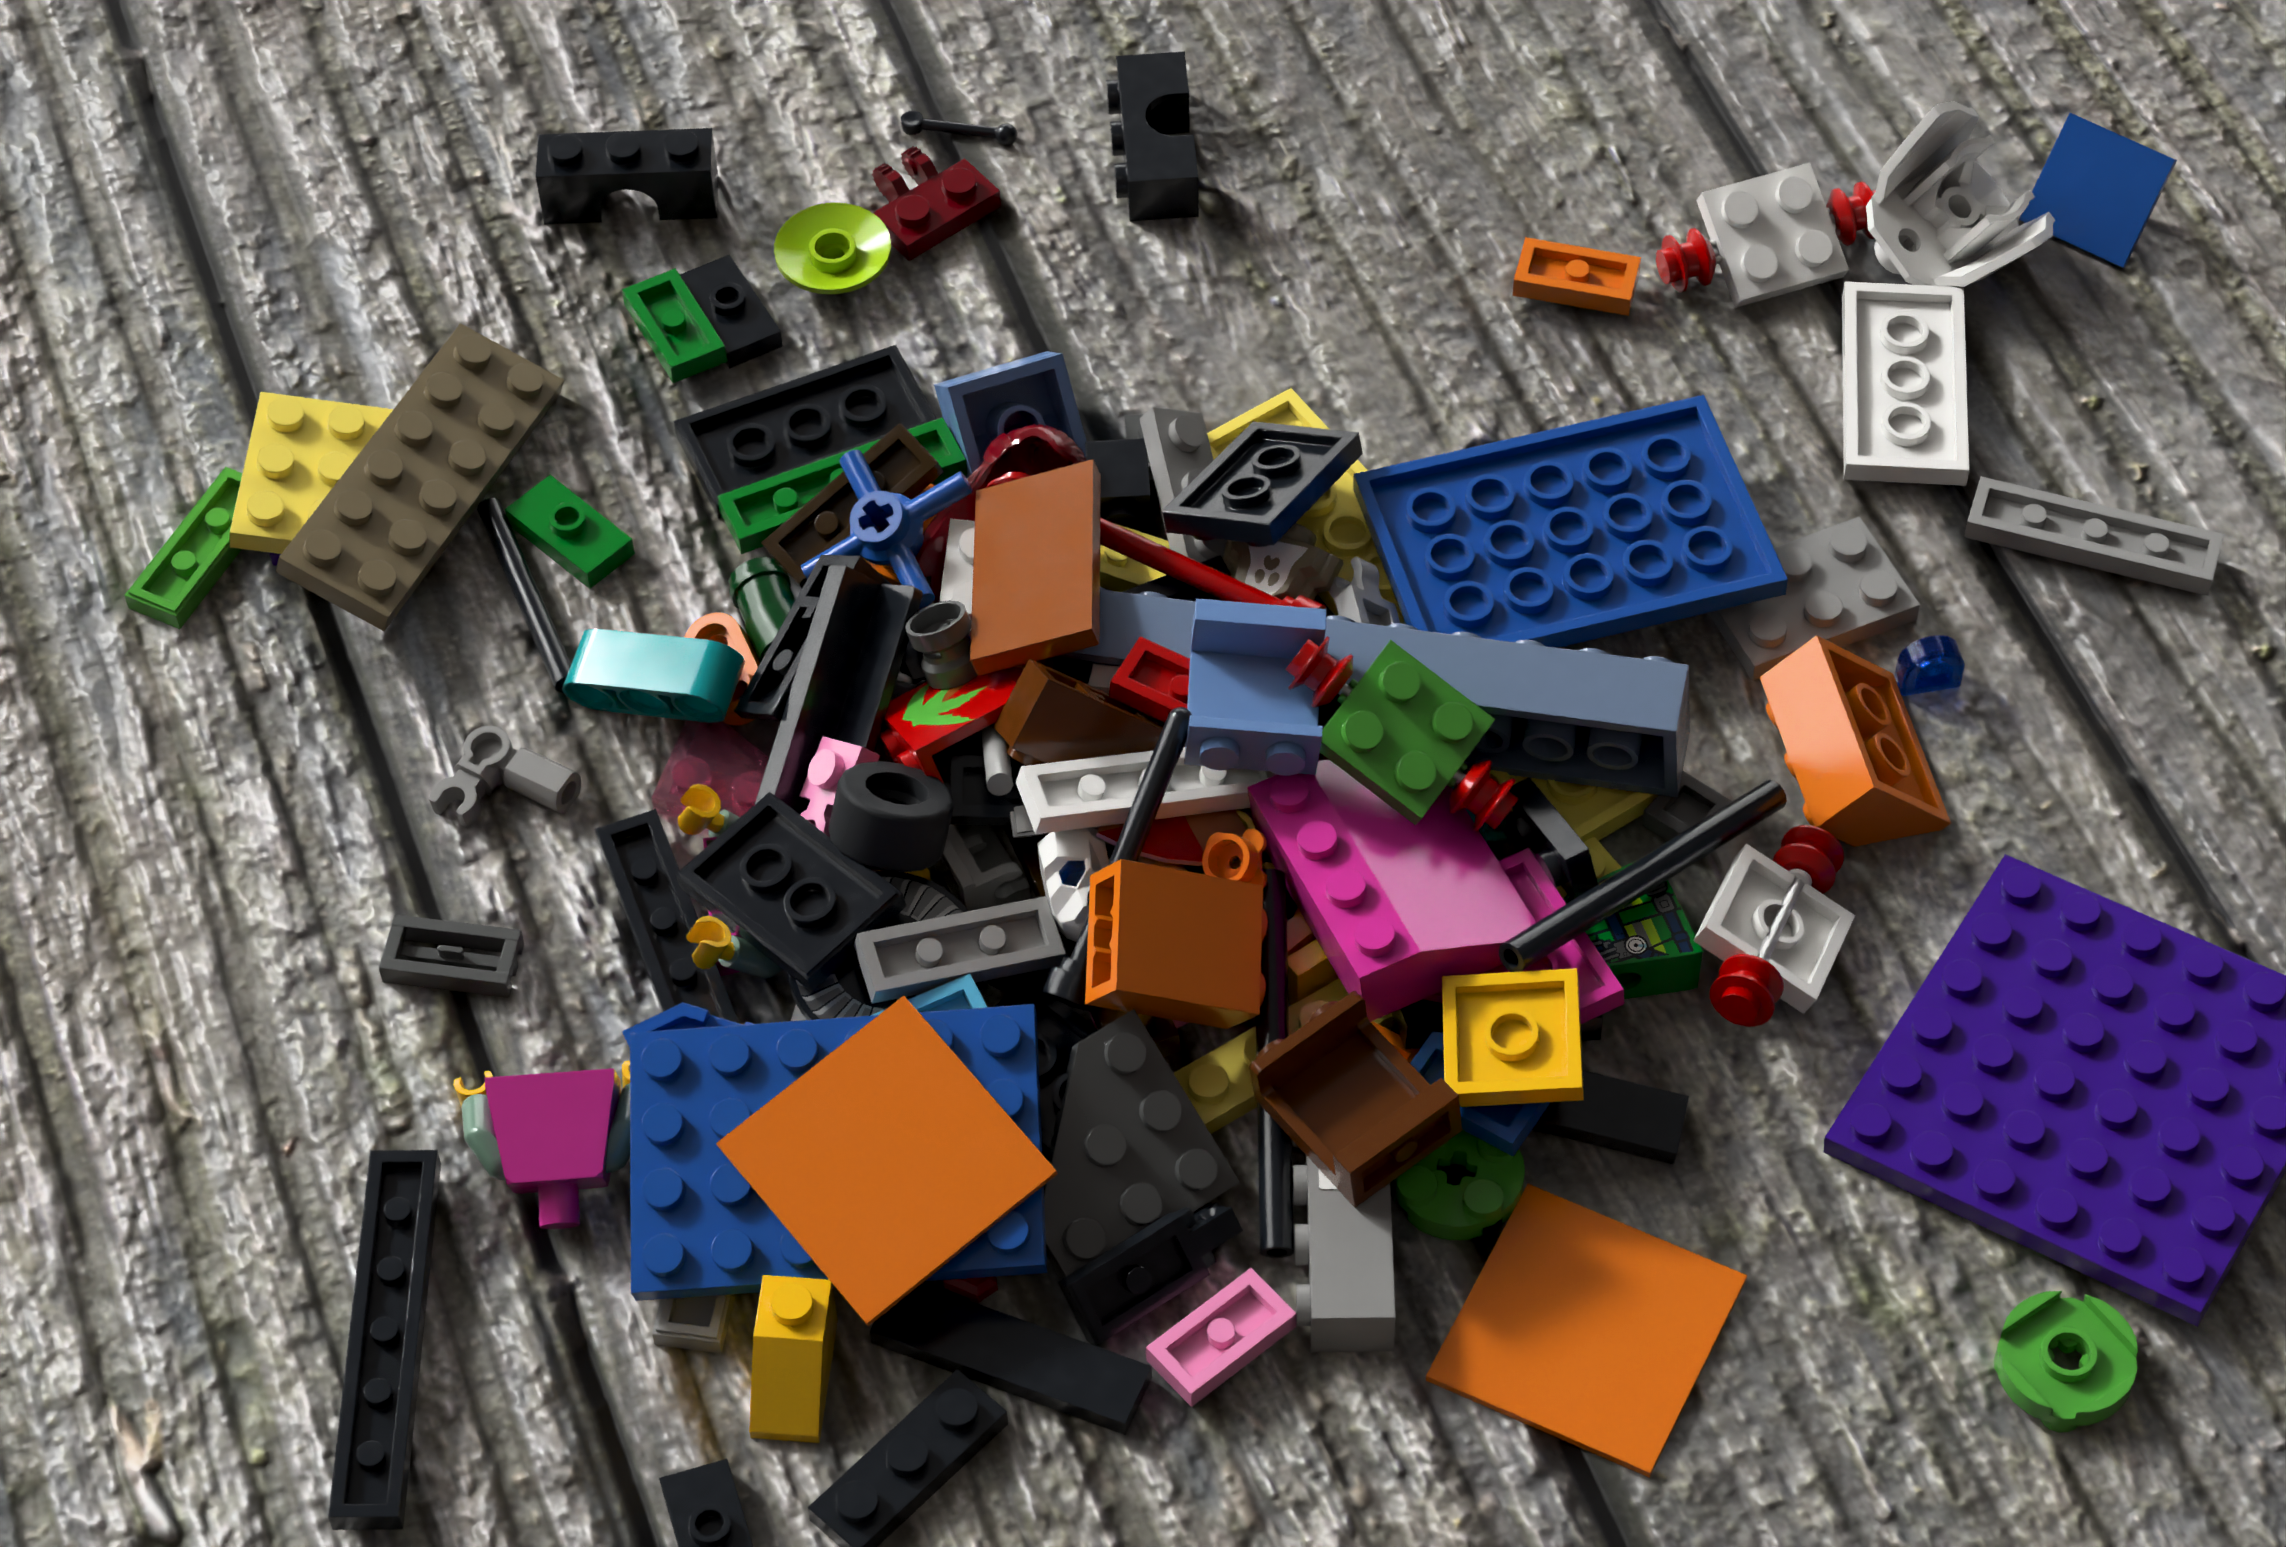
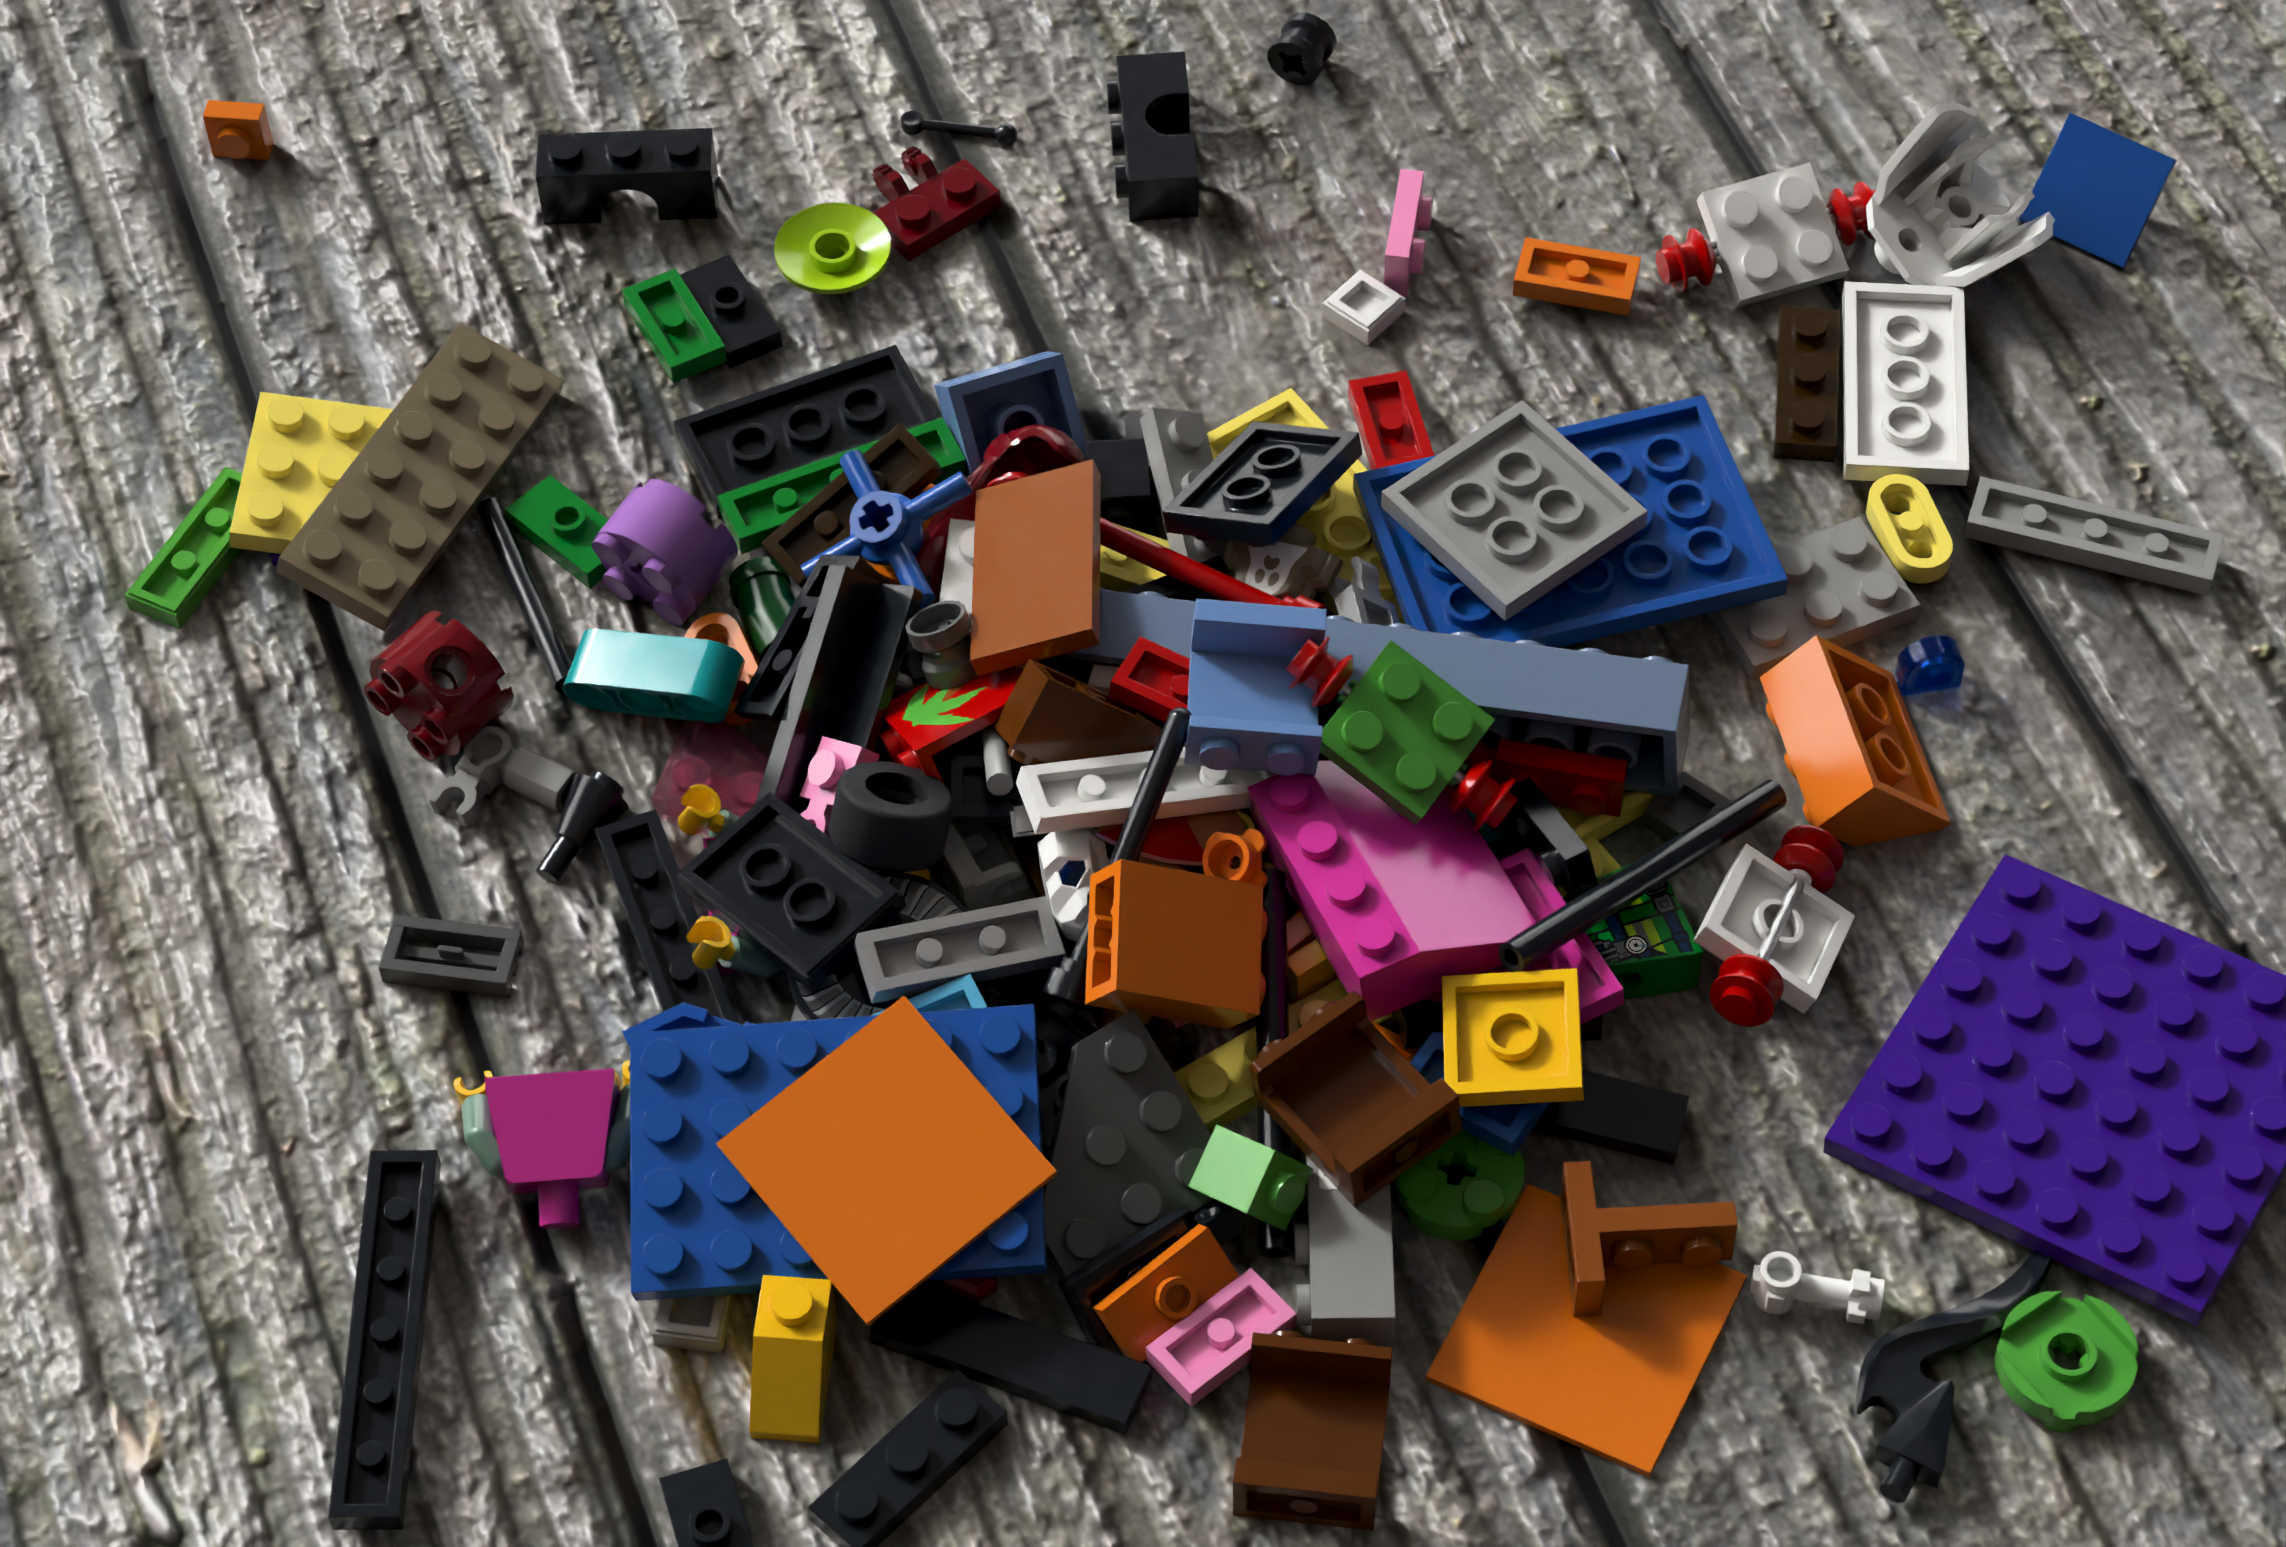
(238, 130): none -> orange plate
(438, 685): none -> dark red brick
(589, 805): none -> black cone
(663, 550): none -> medium lavender brick
(1165, 1291): none -> orange plate
(1251, 1177): none -> brick
(1302, 48): none -> black wheel
(1313, 1430): none -> reddish brown panel
(1363, 307): none -> white tile
(1389, 419): none -> red plate
(1410, 214): none -> bright pink plate
(1514, 509): none -> light grey plate
(1566, 777): none -> red plate
(1634, 1236): none -> dark orange bracket
(1781, 1282): none -> white bar
(1806, 384): none -> dark brown plate
(1914, 532): none -> light yellow plate
(1923, 1408): none -> black piece

